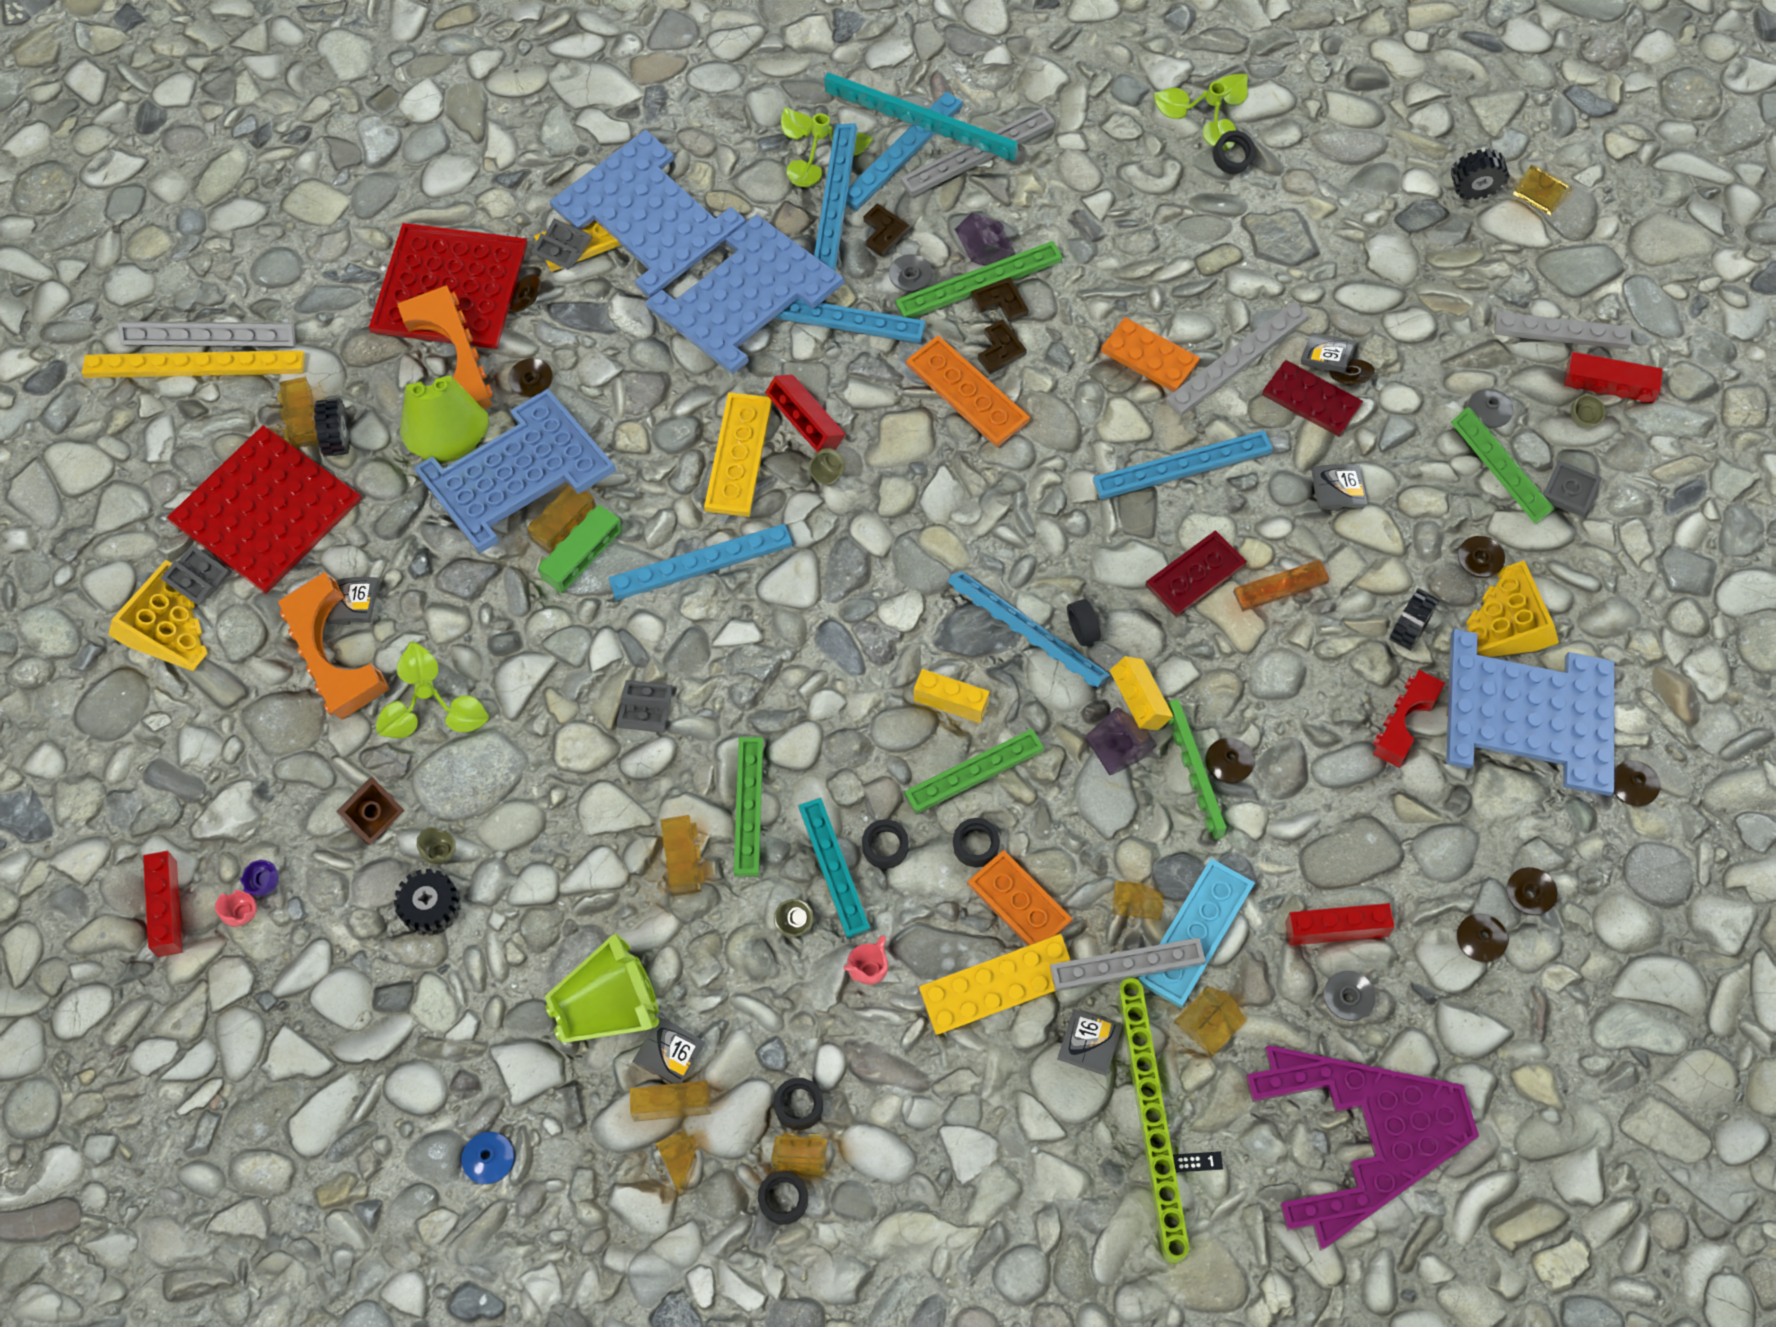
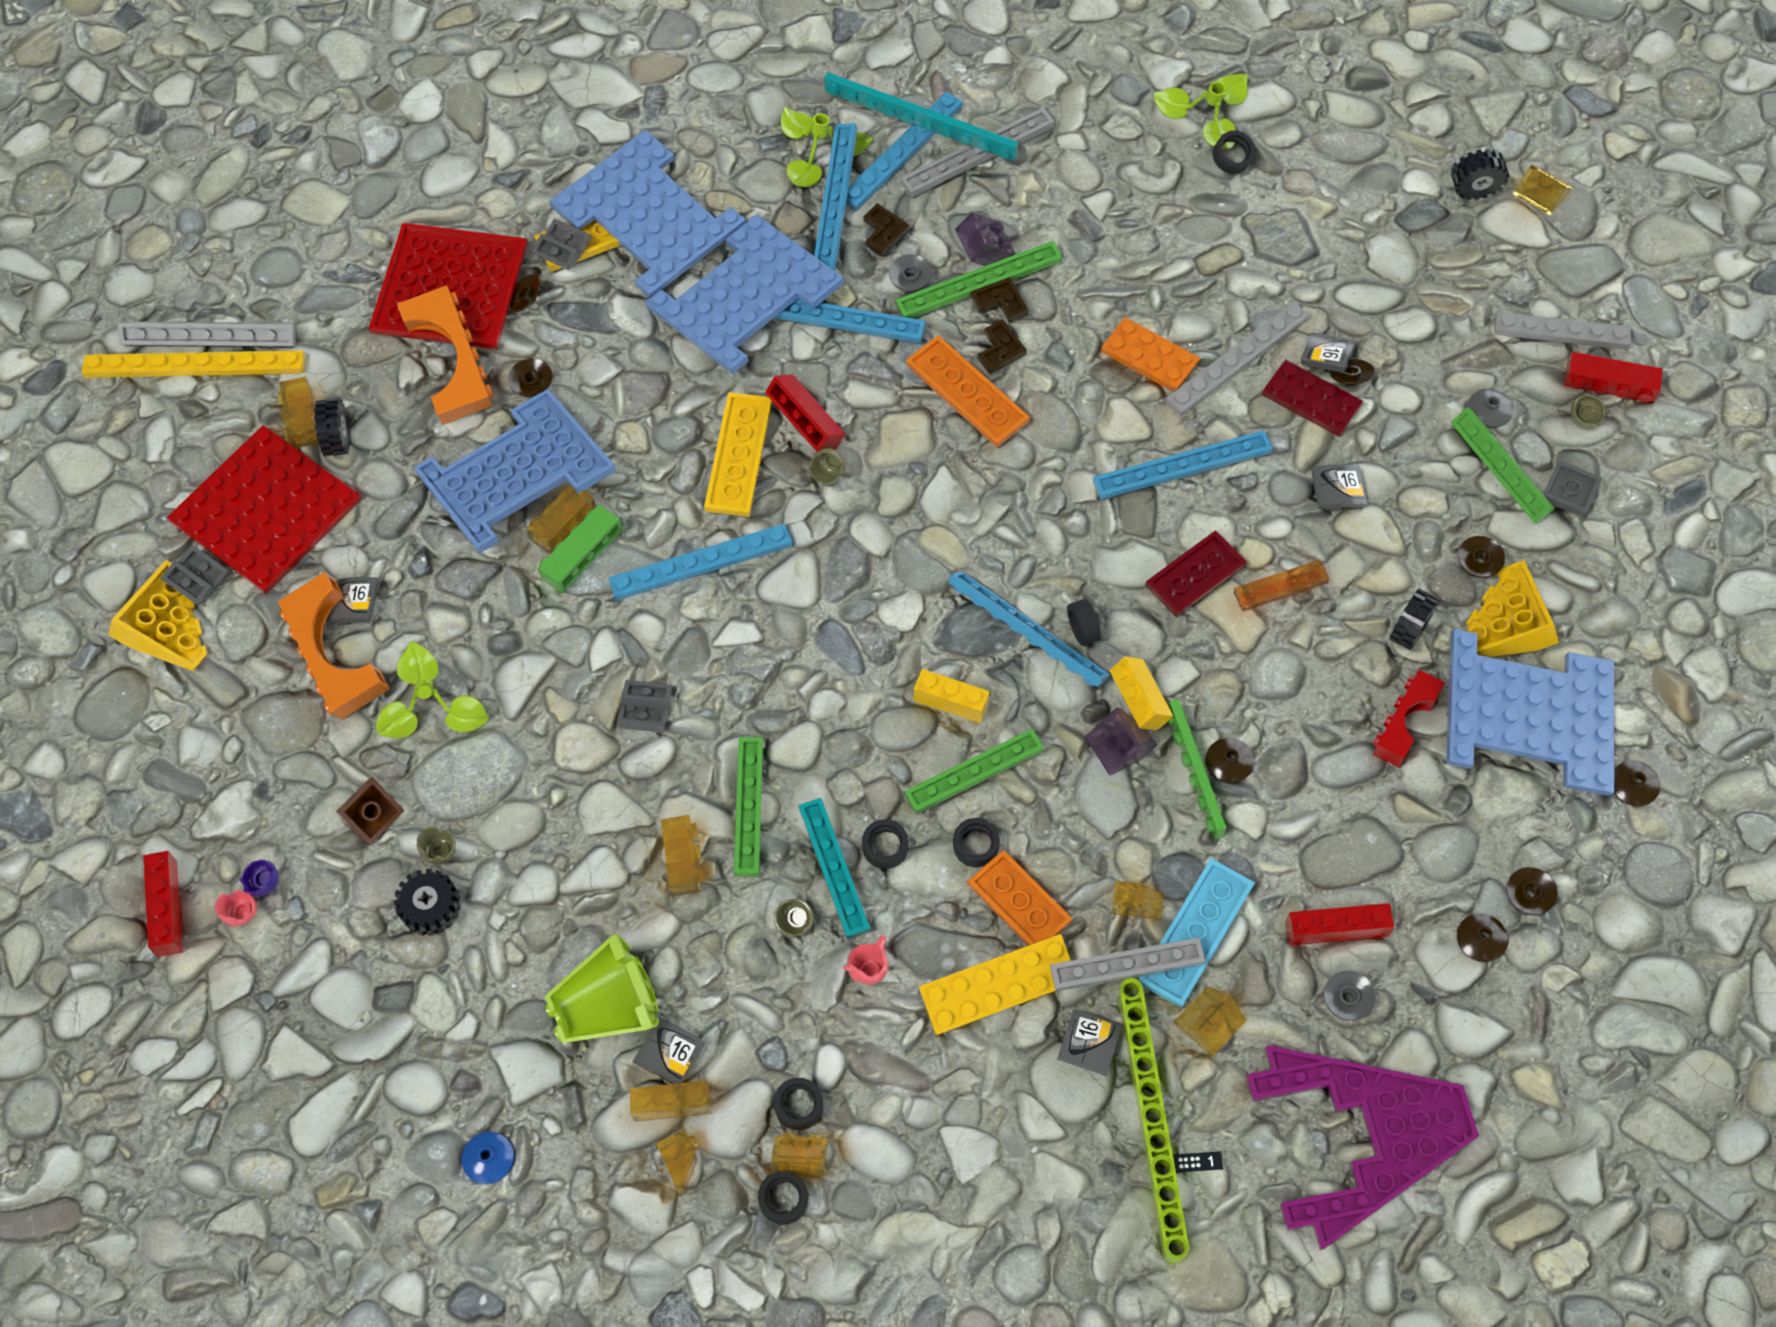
(441, 420): lime cone -> none

